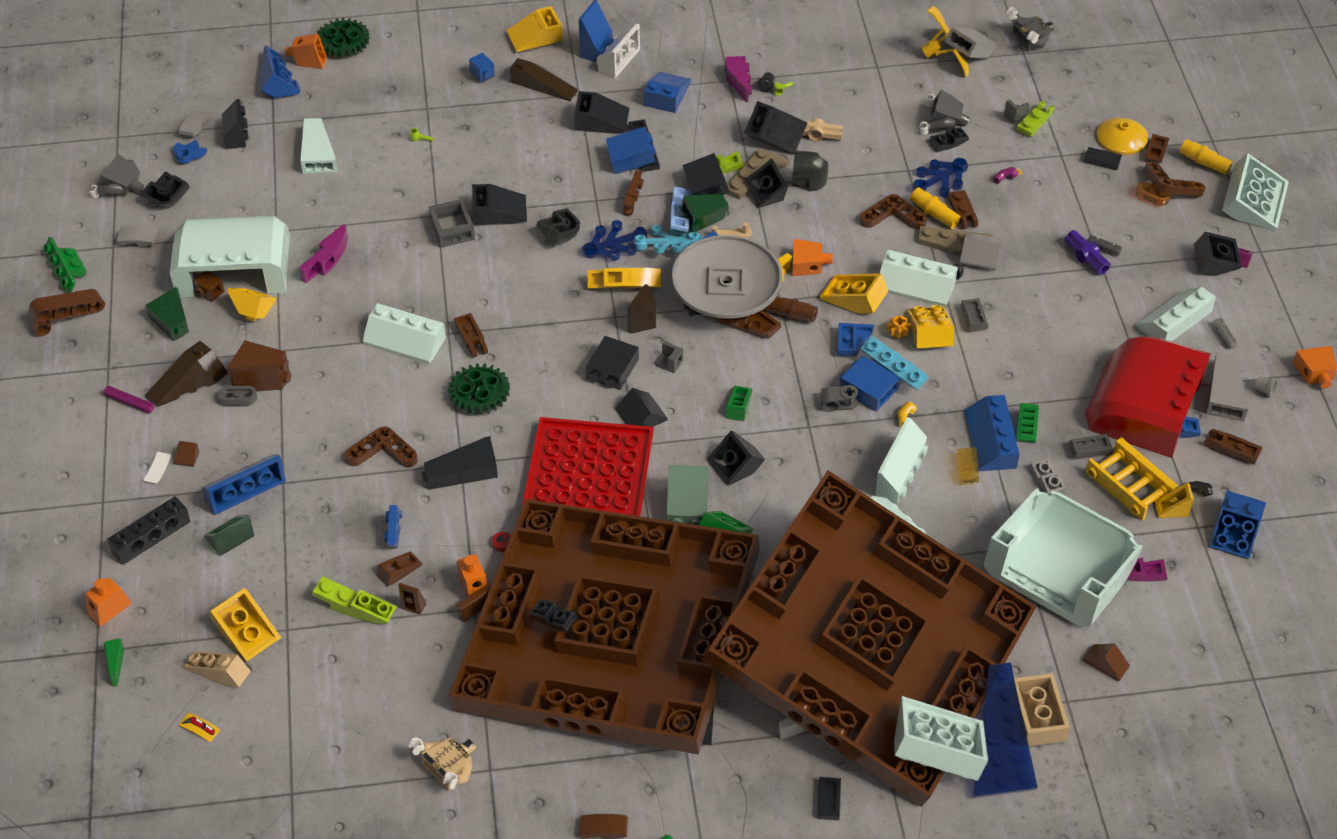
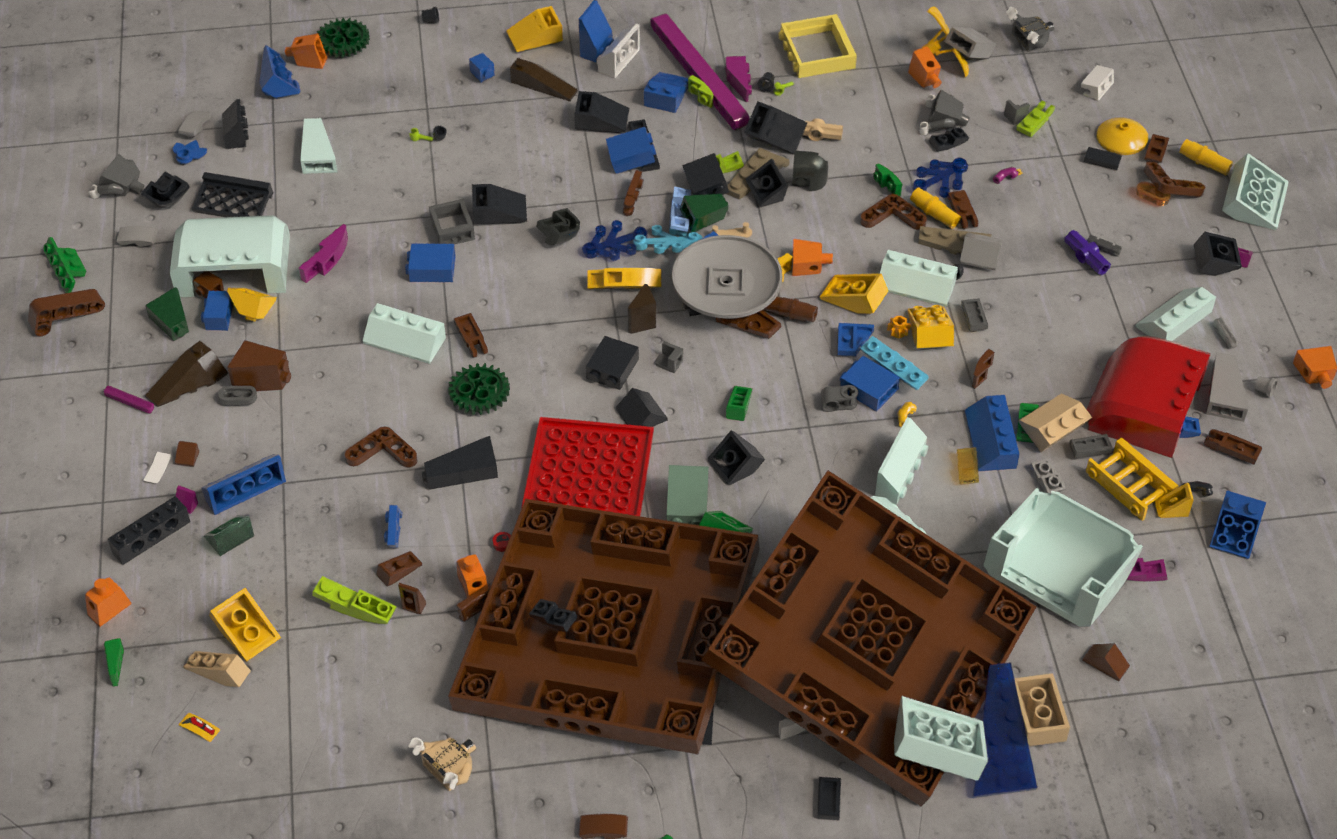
(187, 497): none -> magenta slope
(217, 310): none -> blue brick
(236, 186): none -> black fence
(430, 15): none -> black piece
(431, 263): none -> blue brick
(439, 133): none -> black hinge
(695, 65): none -> magenta beam
(700, 89): none -> lime slope
(814, 26): none -> light yellow window
(887, 179): none -> green slope
(925, 68): none -> orange torso
(981, 369): none -> reddish brown slope
(1054, 421): none -> tan slope
(1098, 82): none -> white hinge

